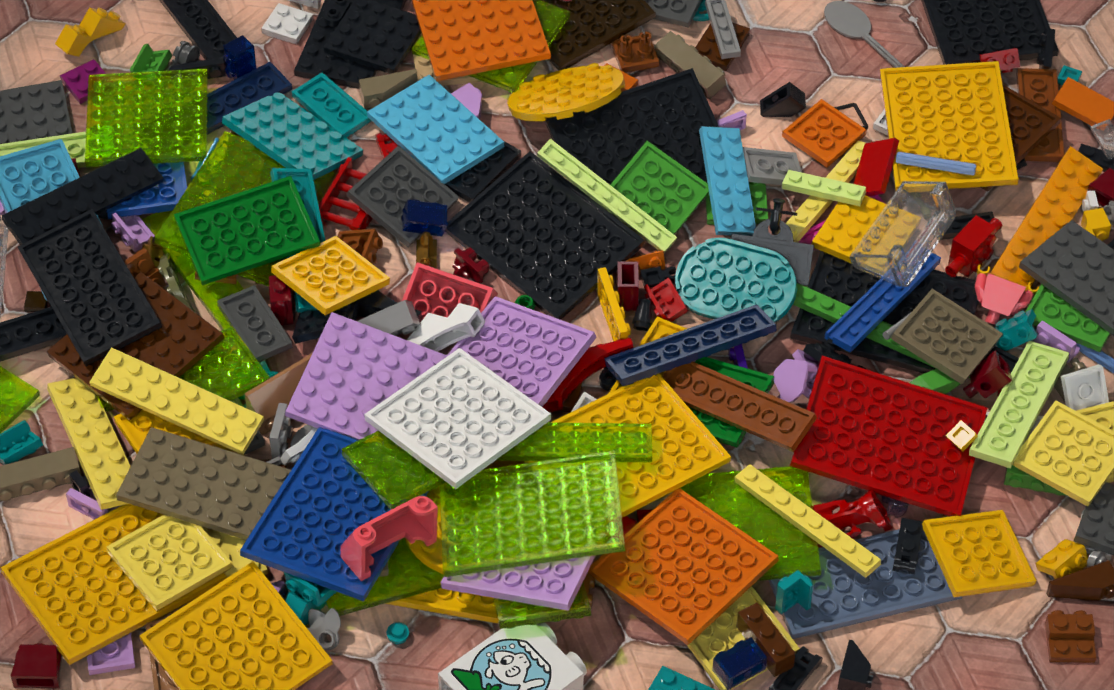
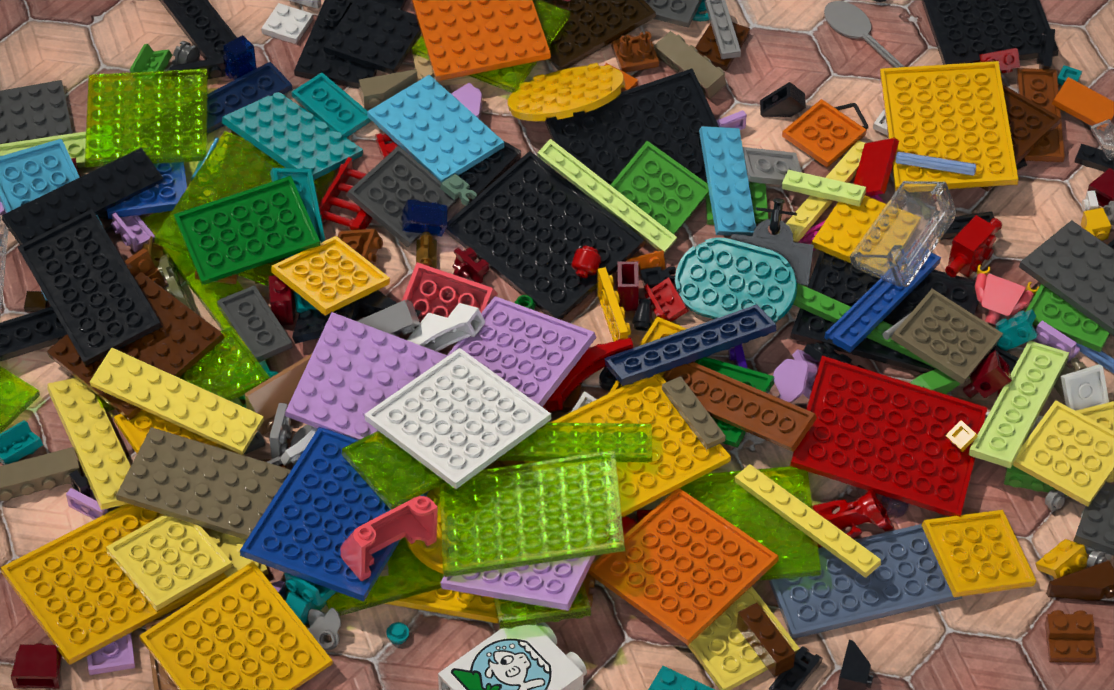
(77, 79): magenta plate -> none
(93, 26): yellow arch -> none
(457, 187): none -> sand green plate
(586, 261): none -> red head
(693, 412): none -> dark tan plate
(739, 663): clear blue brick -> none
(794, 590): teal bracket -> none
(908, 545): black plate -> none
(1048, 214): light orange plate -> none
(1054, 500): none -> light grey plate

